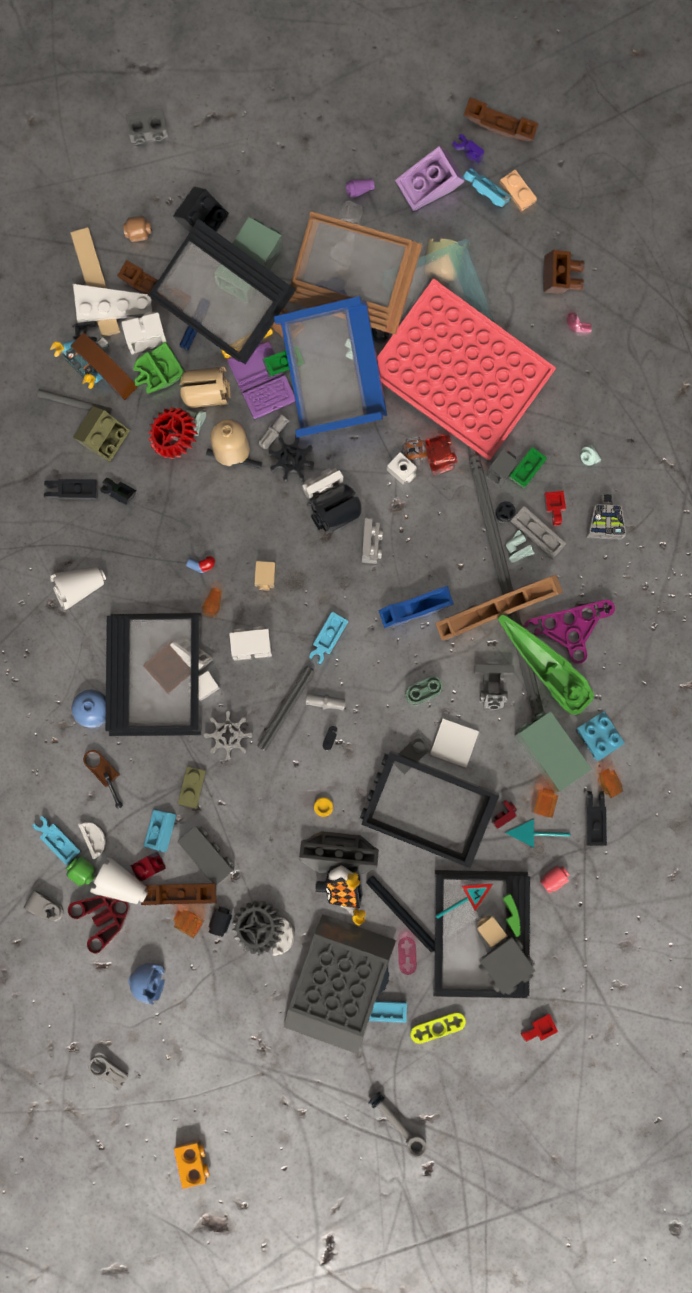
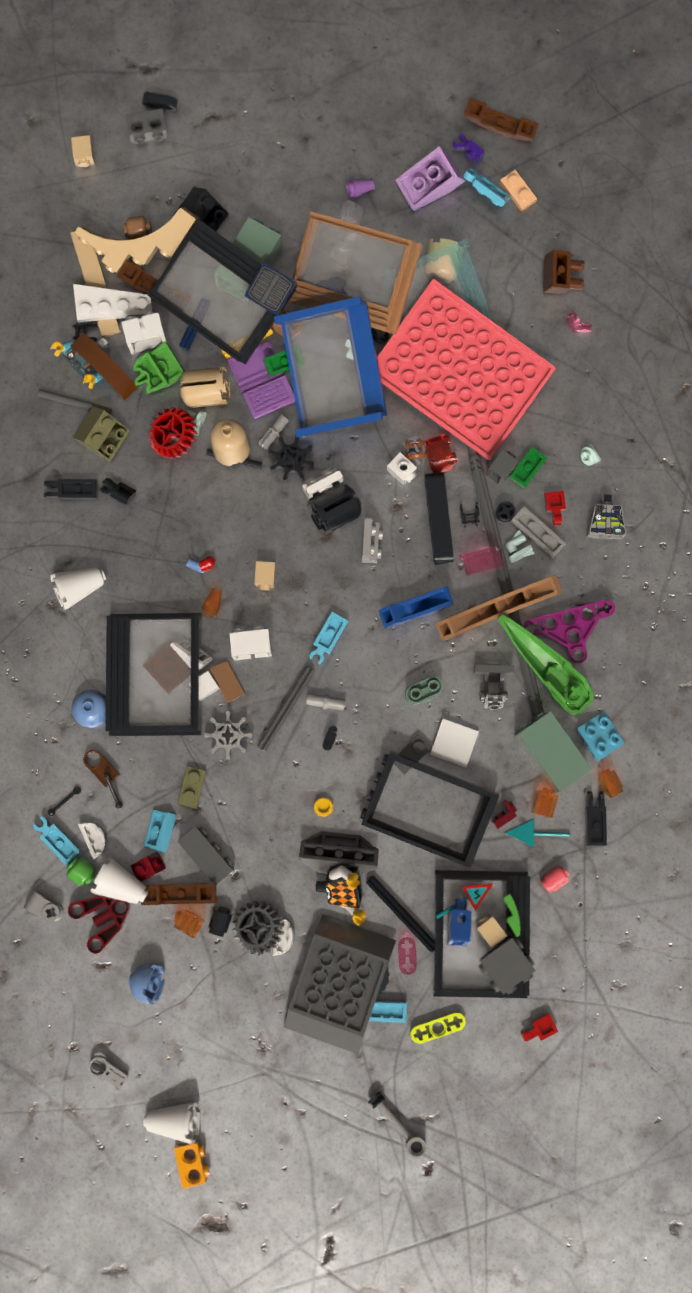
(51, 812): none -> black hinge
(82, 151): none -> tan brick
(142, 249): none -> tan arch
(159, 101): none -> black beam
(176, 1122): none -> white cone
(227, 681): none -> medium nougat slope
(270, 289): none -> tile
(439, 518): none -> black beam
(459, 933): none -> blue torso
(463, 516): none -> black piece
(482, 560): none -> clear pink panel

